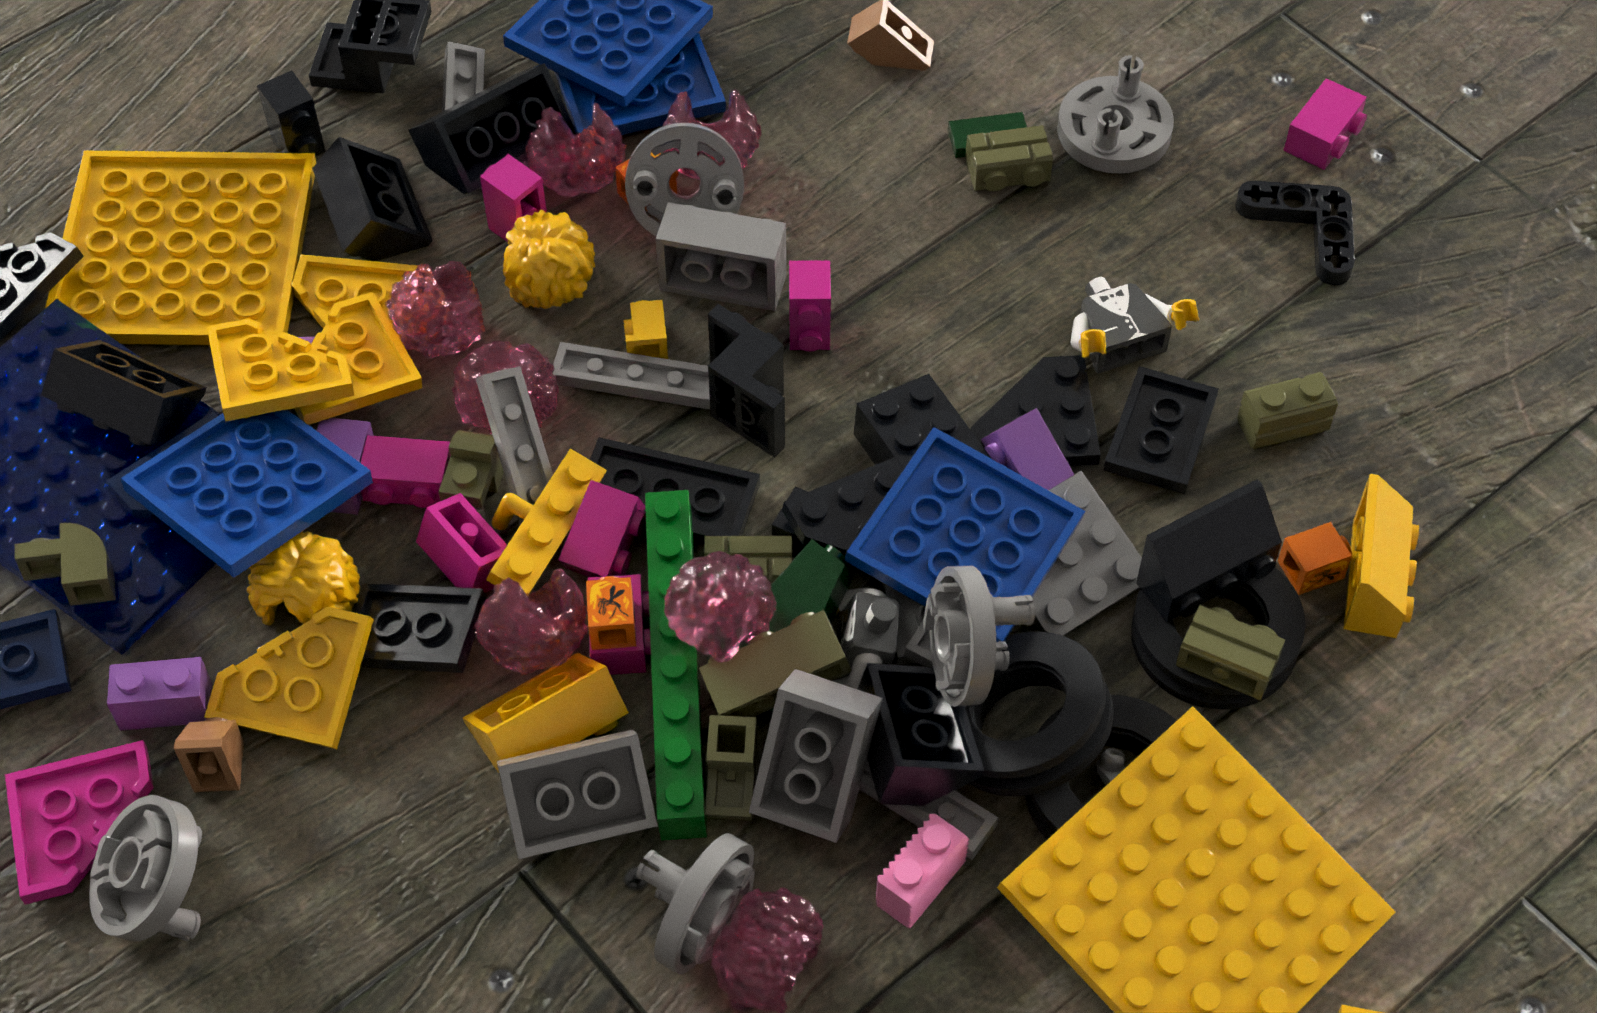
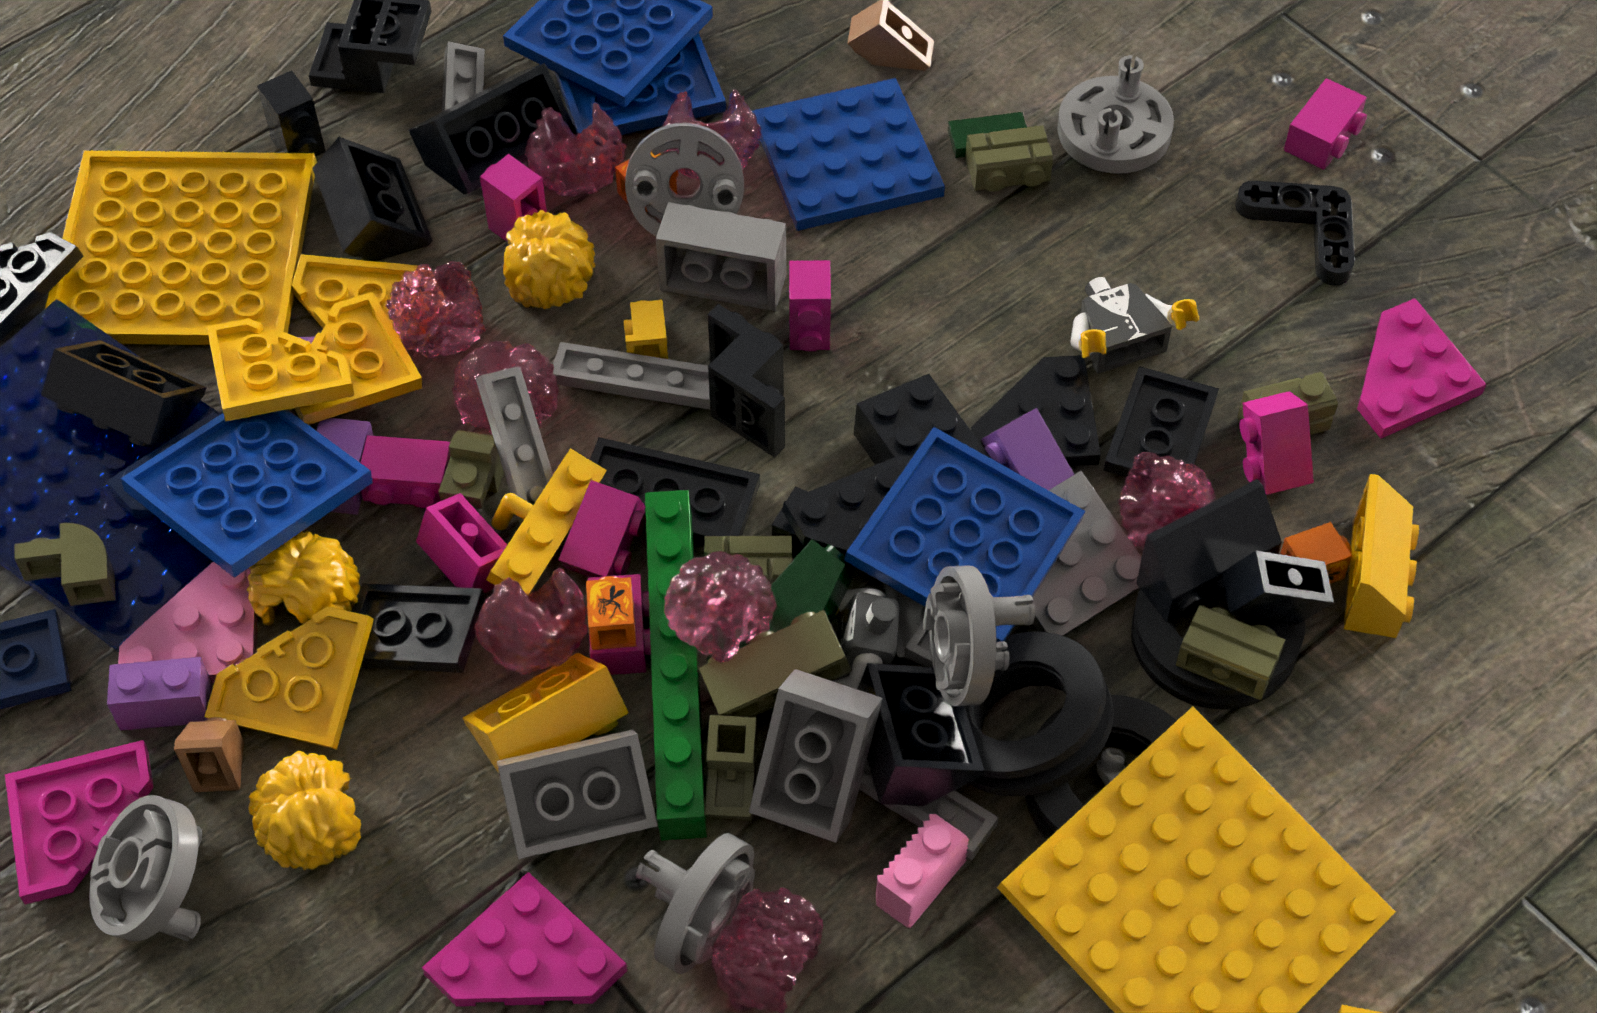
(202, 620): none -> bright pink plate
(304, 813): none -> yellow hair
(525, 954): none -> dark pink plate
(848, 154): none -> blue plate
(1160, 493): none -> clear pink hair
(1277, 442): none -> dark pink brick
(1277, 587): none -> black brick
(1413, 371): none -> dark pink plate

